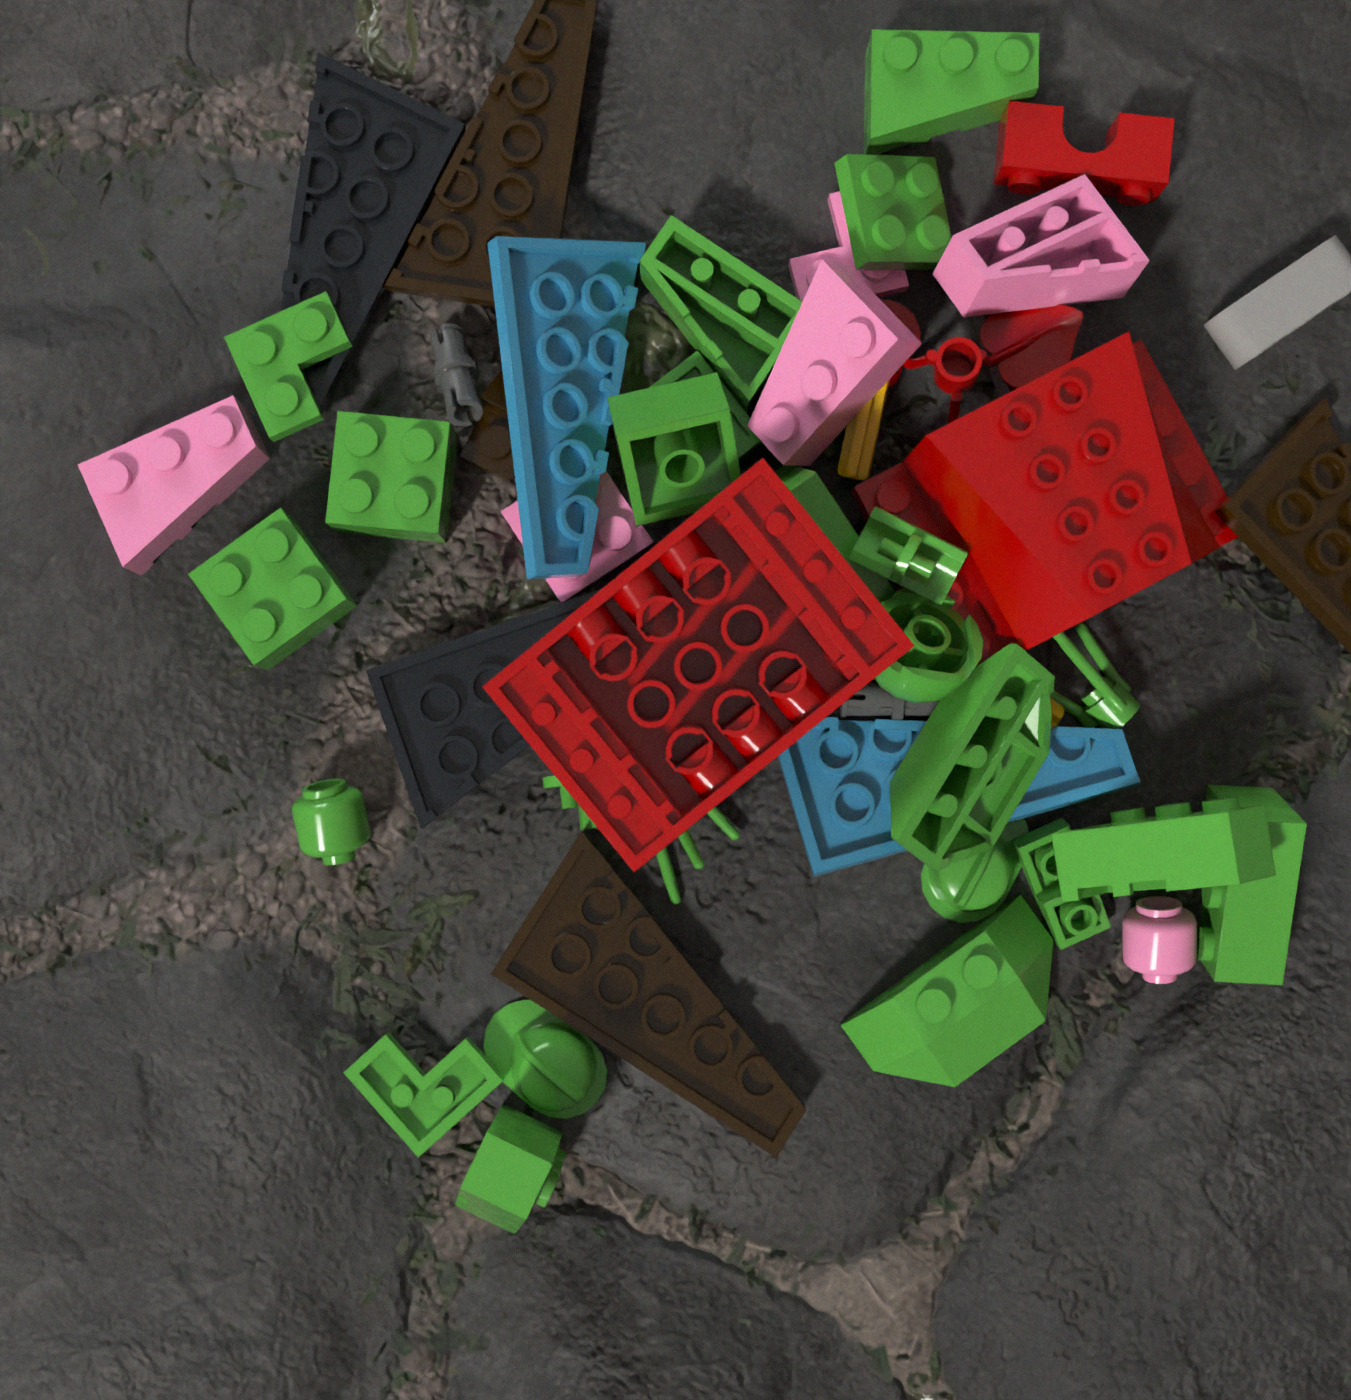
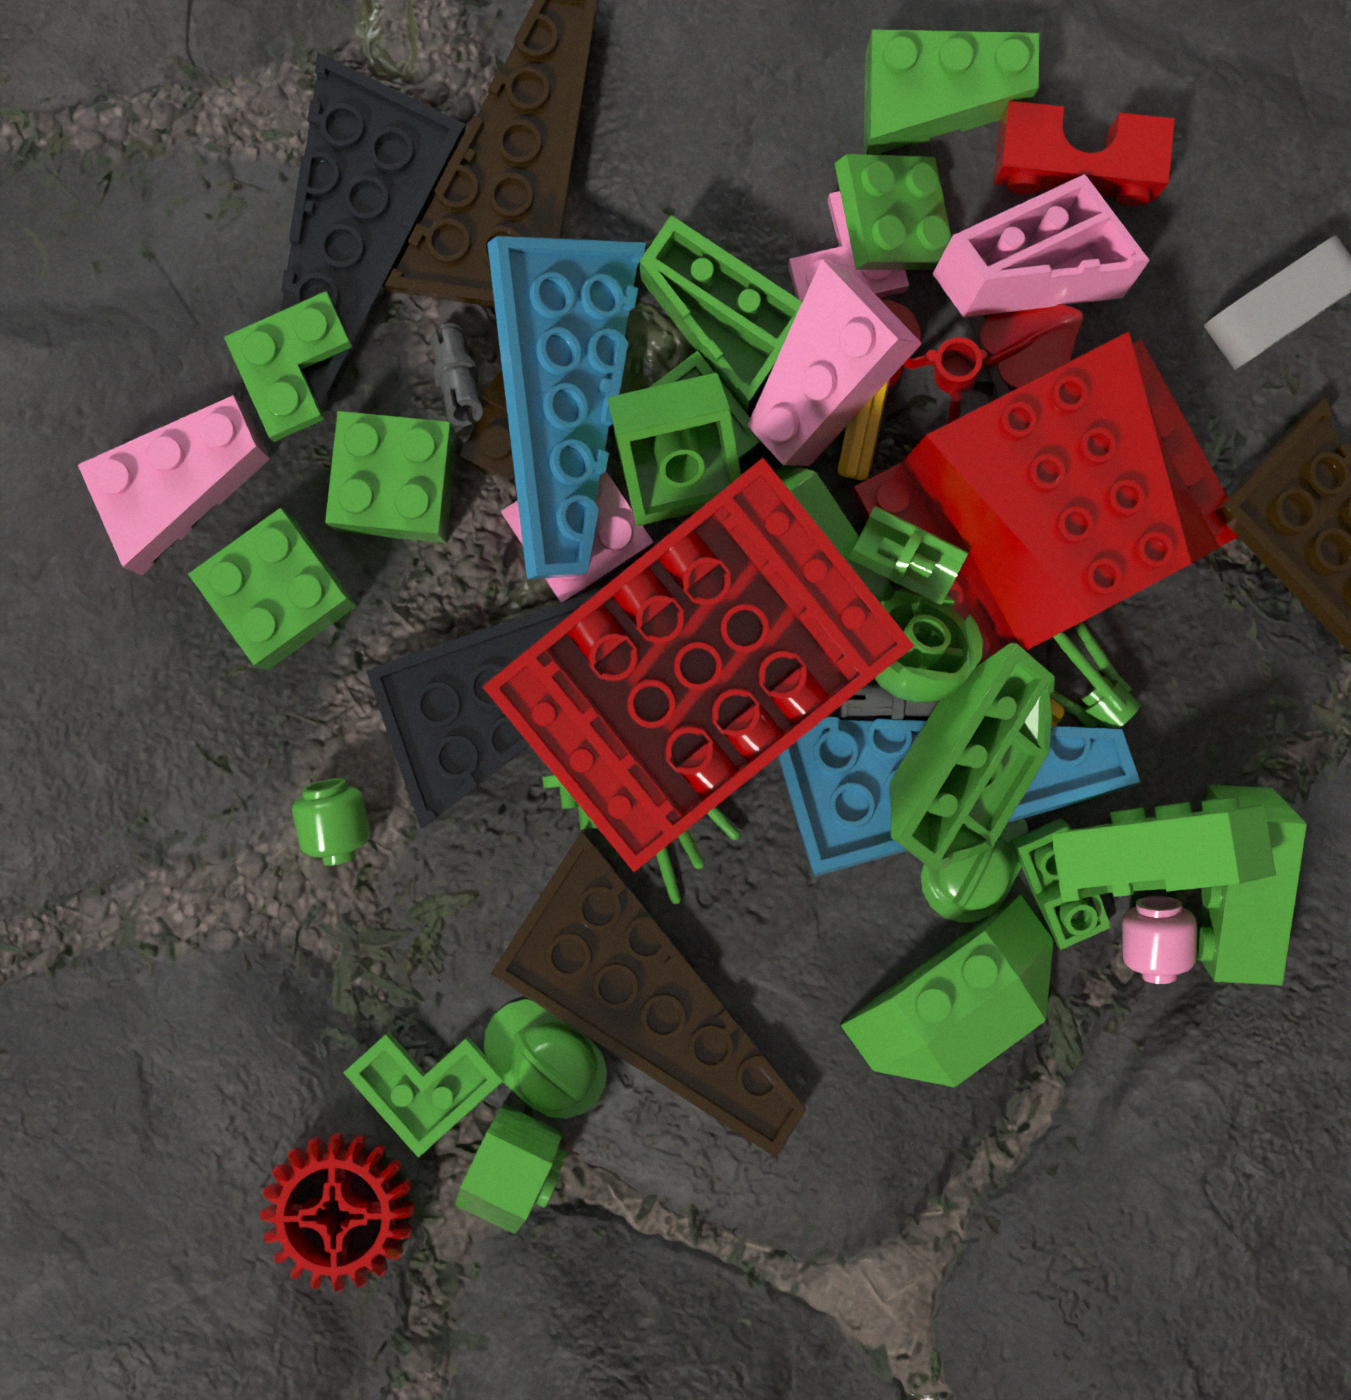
(335, 1259): none -> red gear

